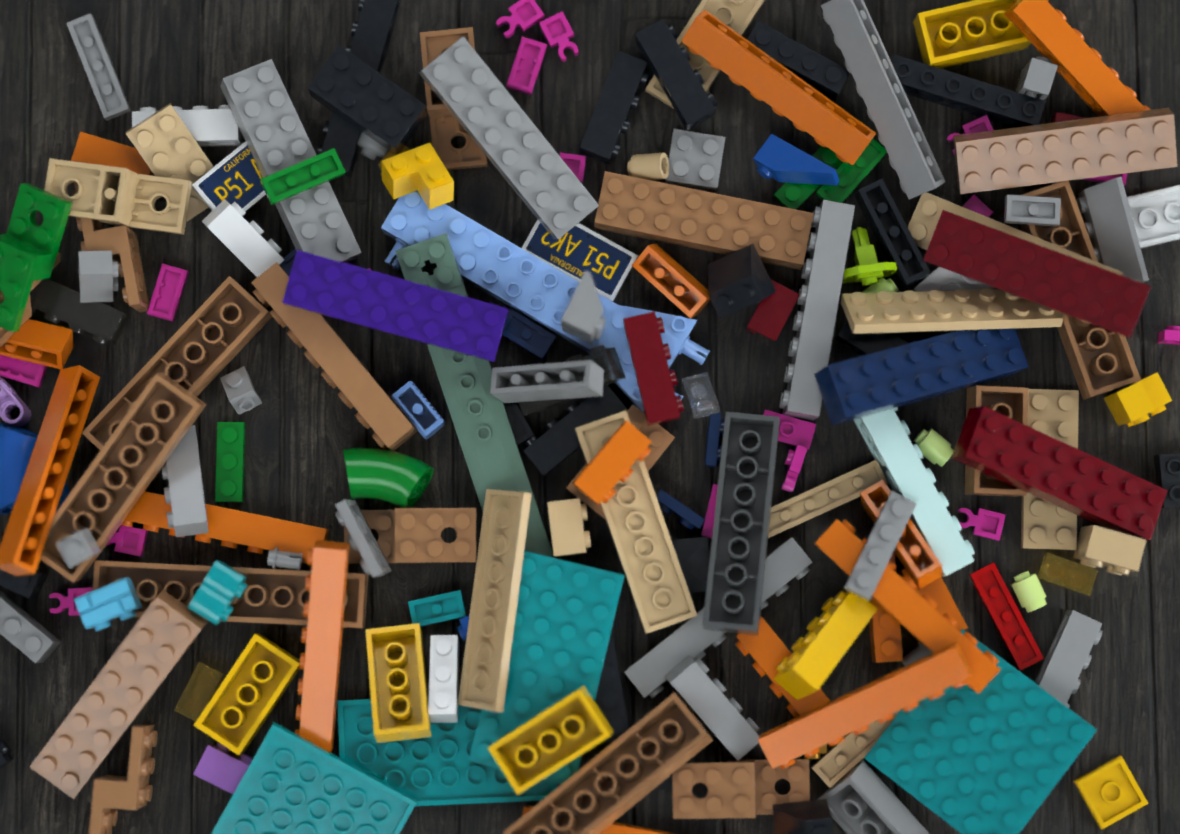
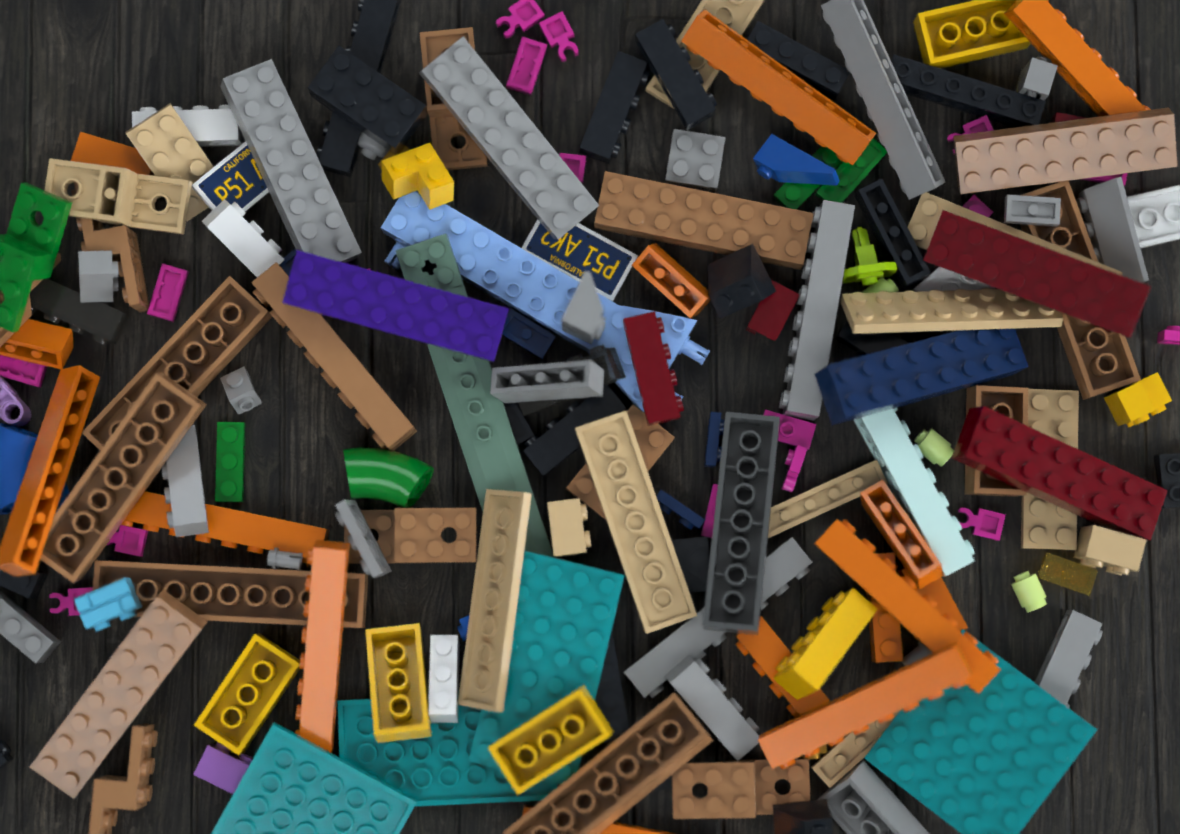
(78, 547): light grey brick -> none
(98, 67): light grey plate -> none
(198, 691): clear yellow plate -> none
(218, 593): teal brick -> none
(302, 176): green plate -> none
(418, 410): medium blue brick -> none
(437, 608): teal plate -> none
(613, 463): orange brick -> none
(649, 166): tan brick -> none
(700, 395): clear plate -> none
(879, 546): light grey plate -> none
(1006, 616): red plate -> none
(1110, 792): yellow tile -> none

